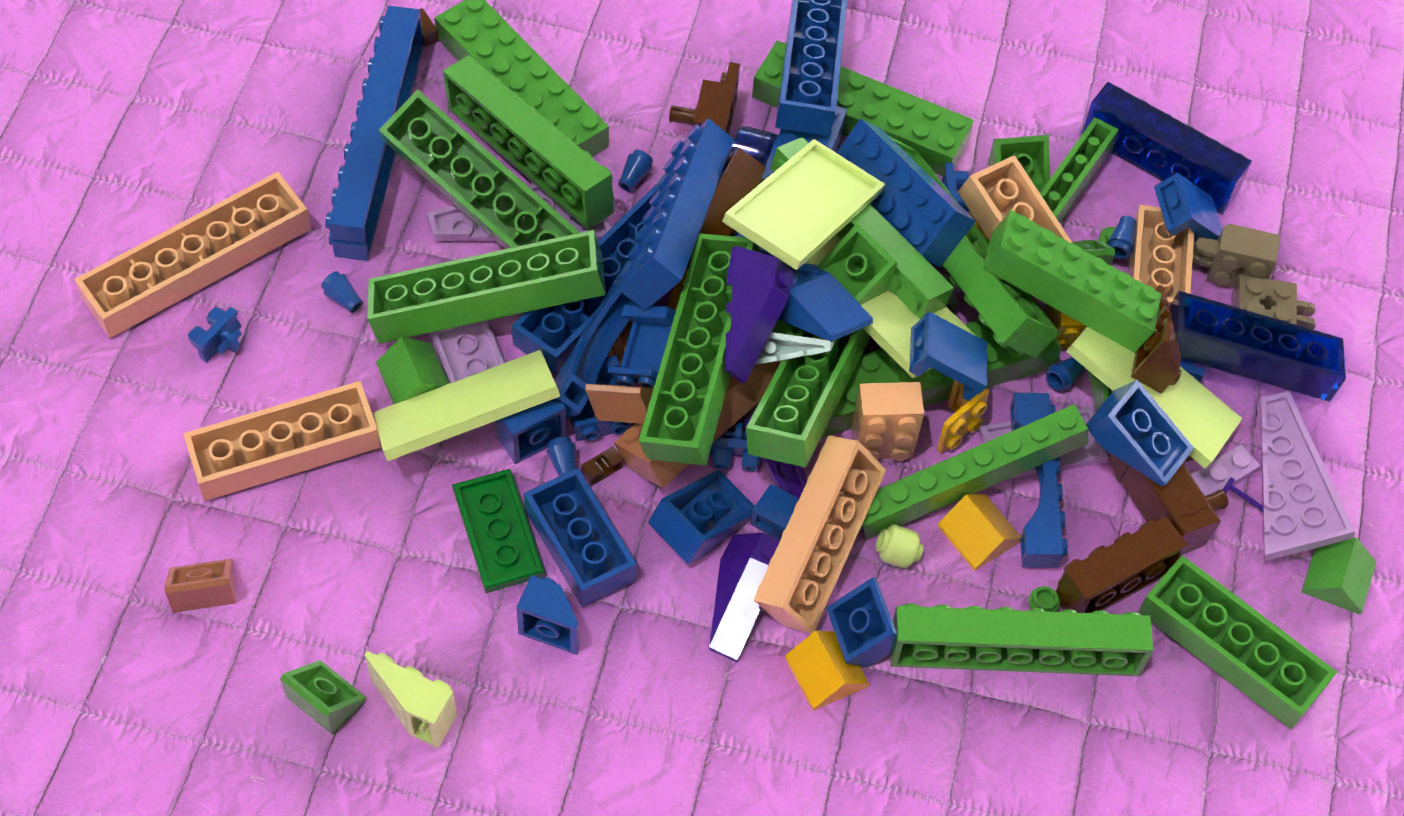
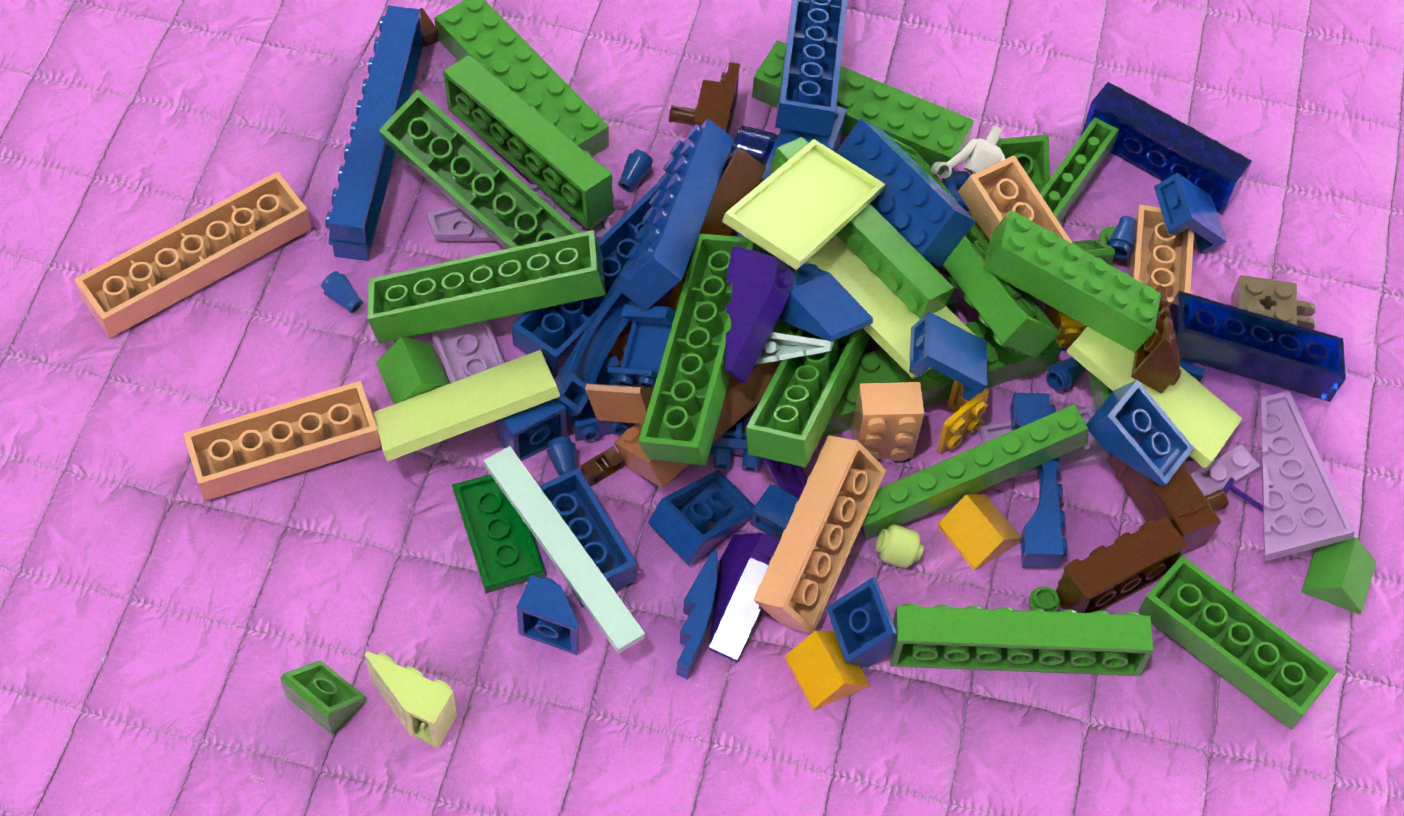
(201, 585): nougat slope -> none
(220, 336): blue hips -> none
(564, 550): none -> light aqua tile
(698, 607): none -> blue slope
(860, 265): bright green slope -> none
(980, 155): none -> white piece
(1236, 254): dark tan hinge -> none

